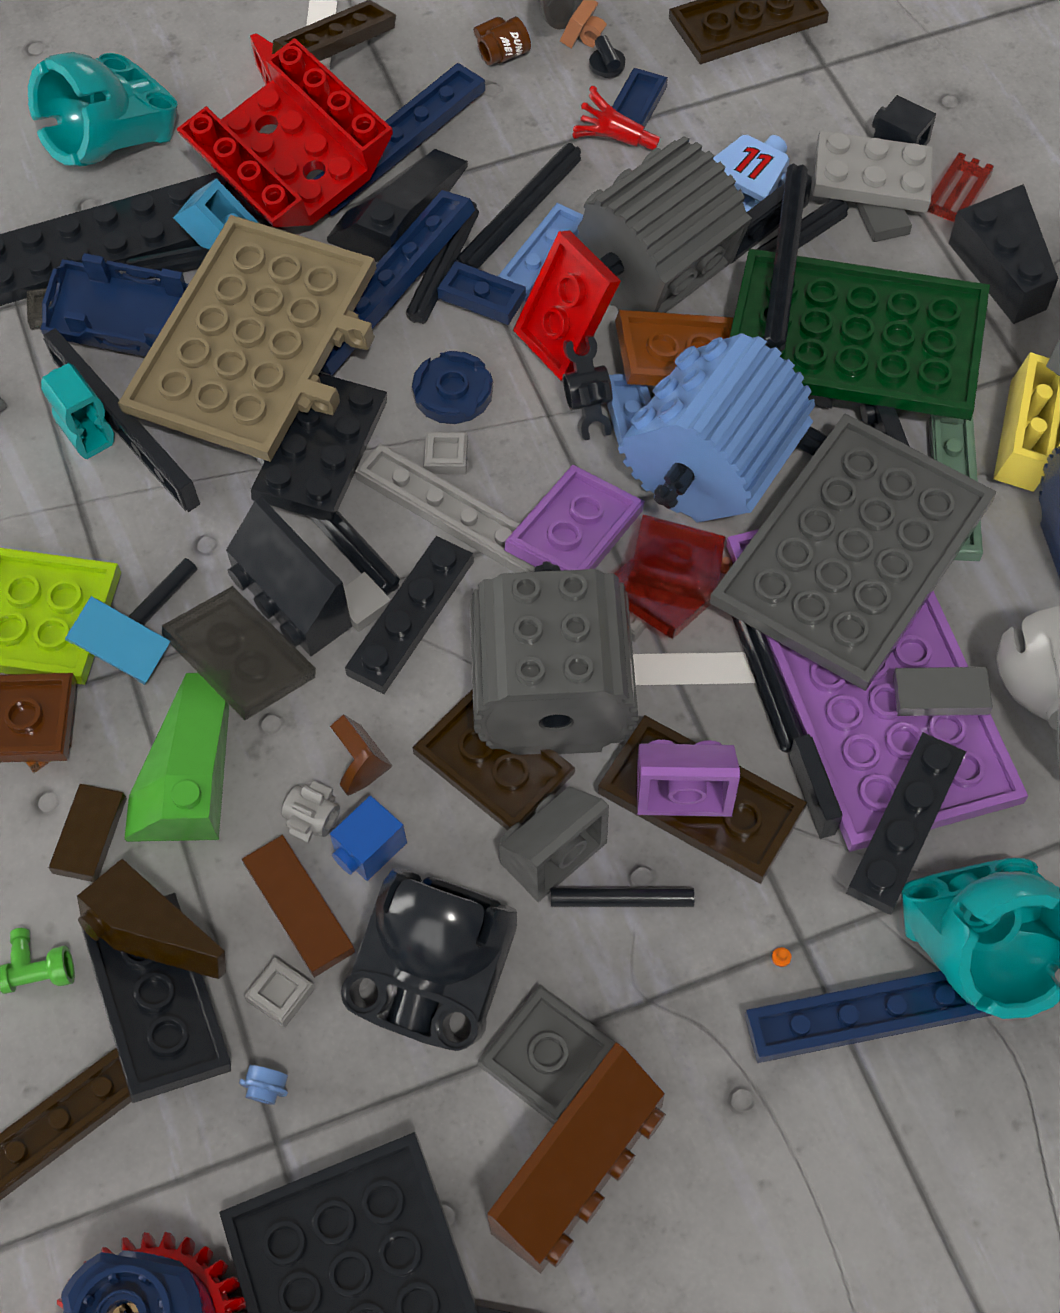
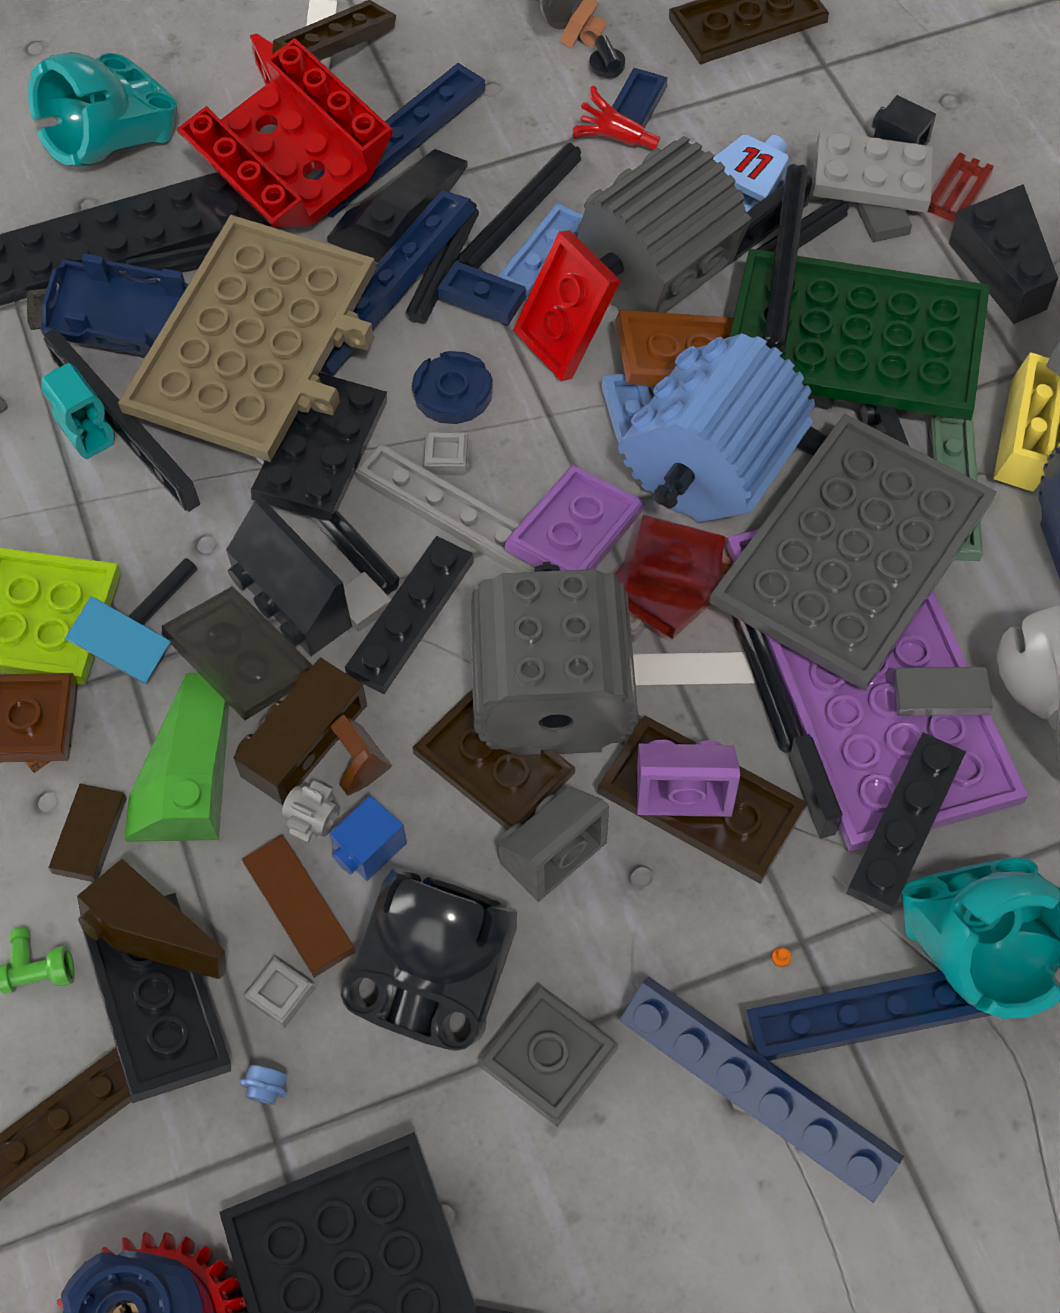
(208, 212): dark azure slope -> none
(299, 730): none -> dark brown brick
(502, 39): reddish brown piece -> none
(577, 1160): reddish brown slope -> none
(587, 387): black pin -> none
(622, 897): black bar -> none
(762, 1089): none -> dark blue plate

